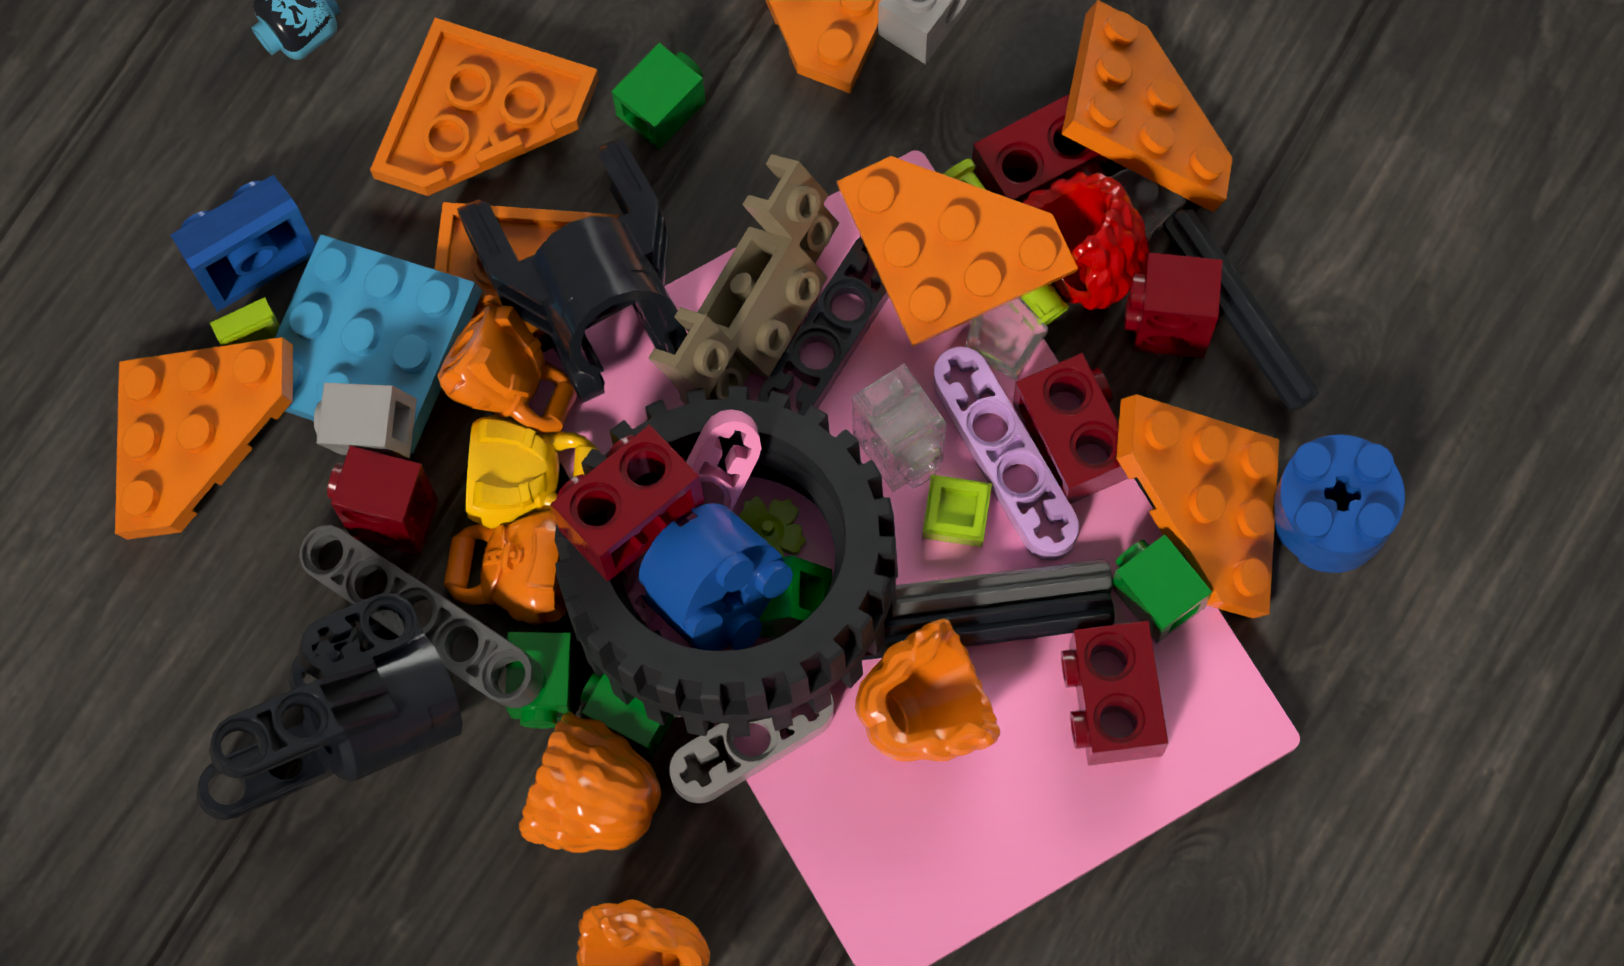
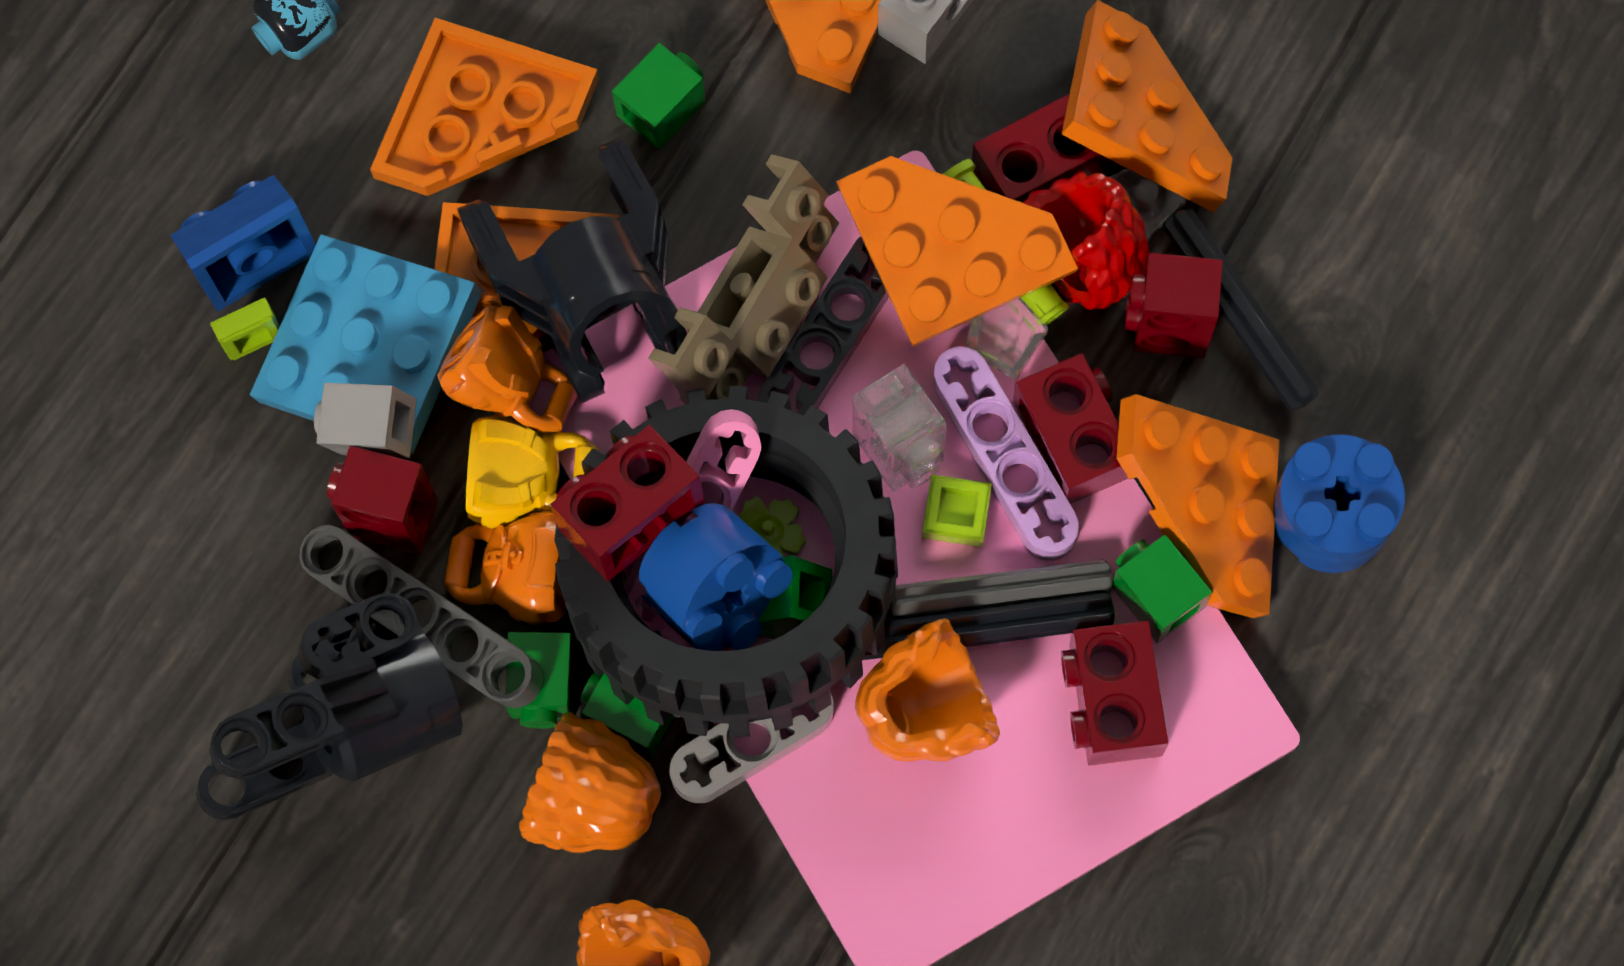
(190, 426): orange plate -> none

